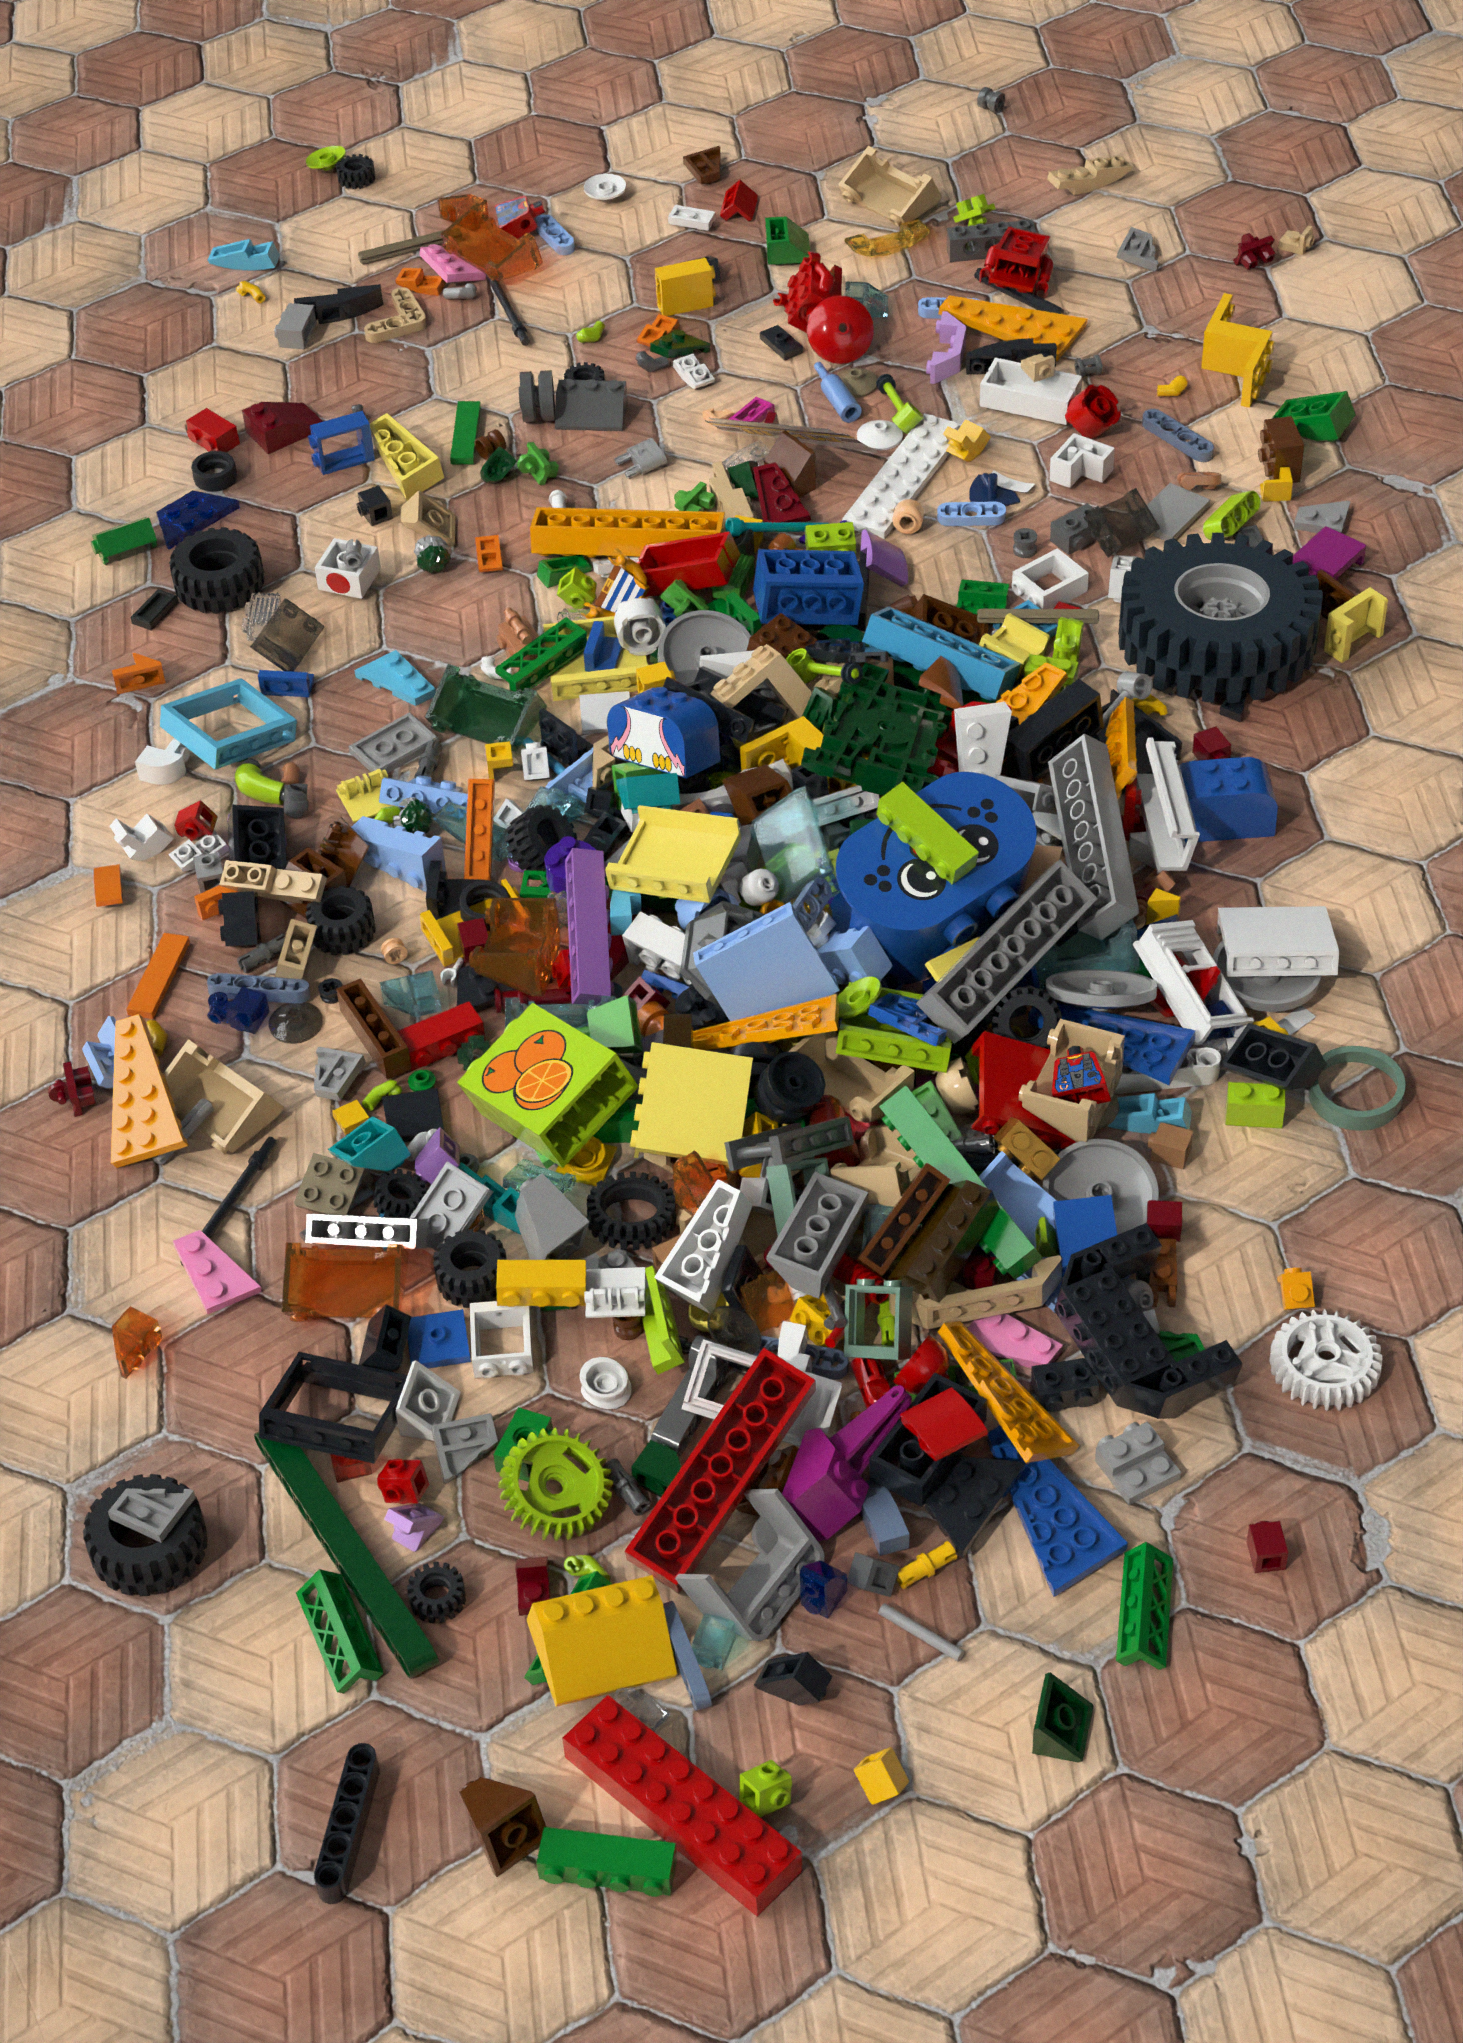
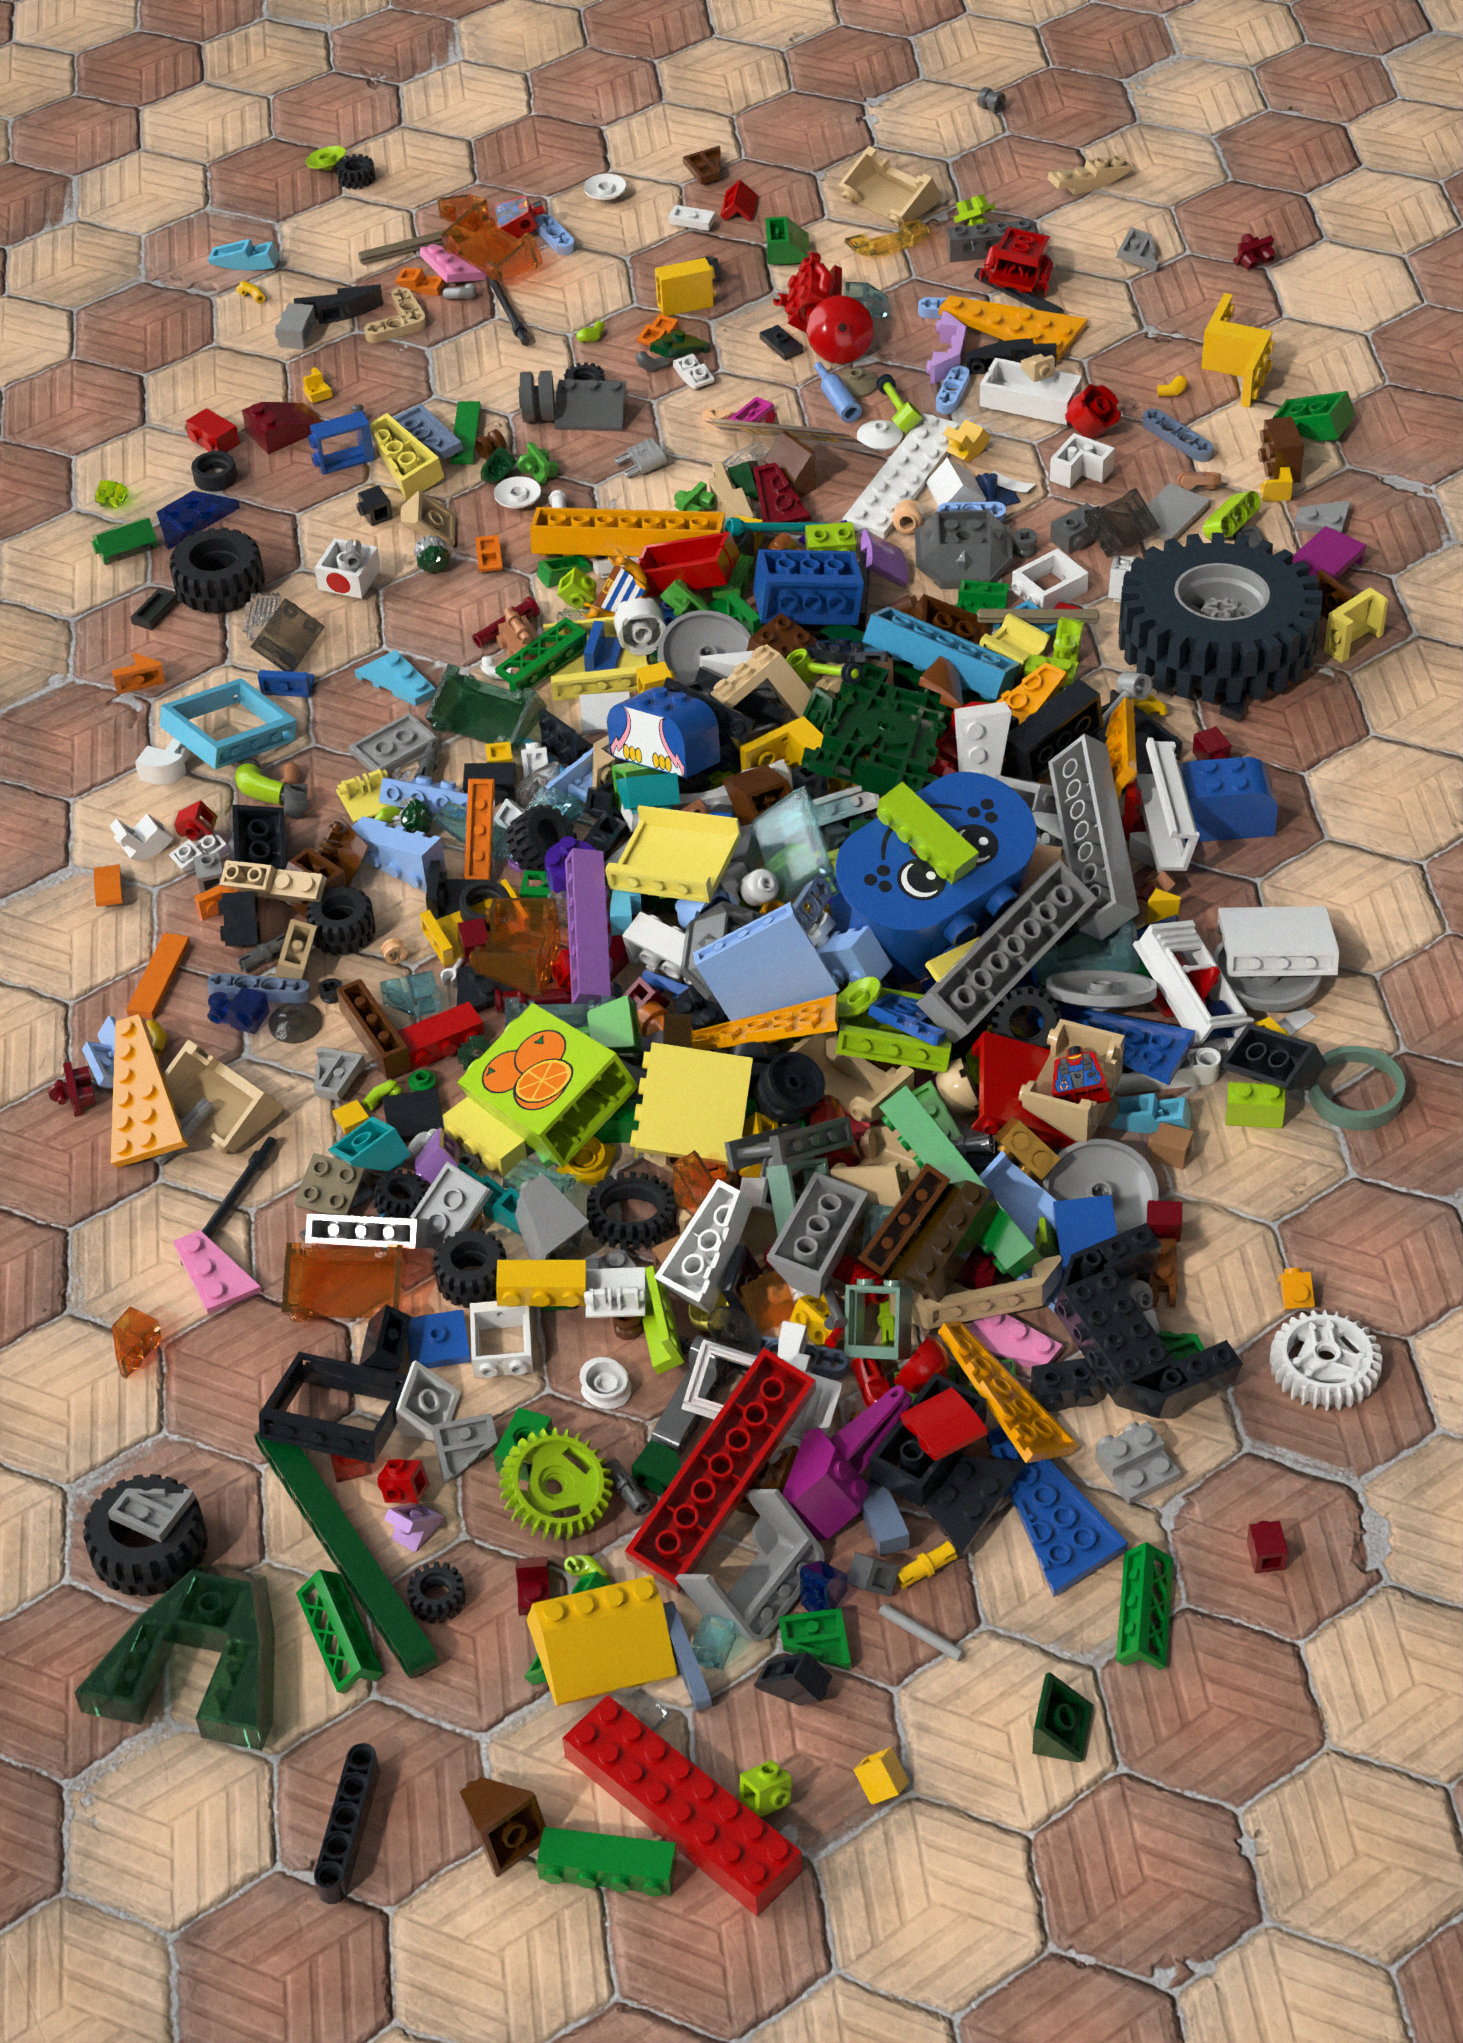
(111, 494): none -> clear neon green piece
(208, 1611): none -> clear green piece
(315, 387): none -> yellow slope
(430, 431): none -> sand blue wing
(484, 1136): none -> light yellow brick
(502, 772): none -> black brick
(517, 492): none -> white dish
(528, 608): none -> dark red pin
(529, 786): none -> clear slope
(817, 1633): none -> green wing
(952, 383): none -> light blue beam
(954, 484): none -> white slope
(963, 547): none -> dark grey piece
(1094, 361): dark grey bush -> none
(1297, 242): tan bracket -> none

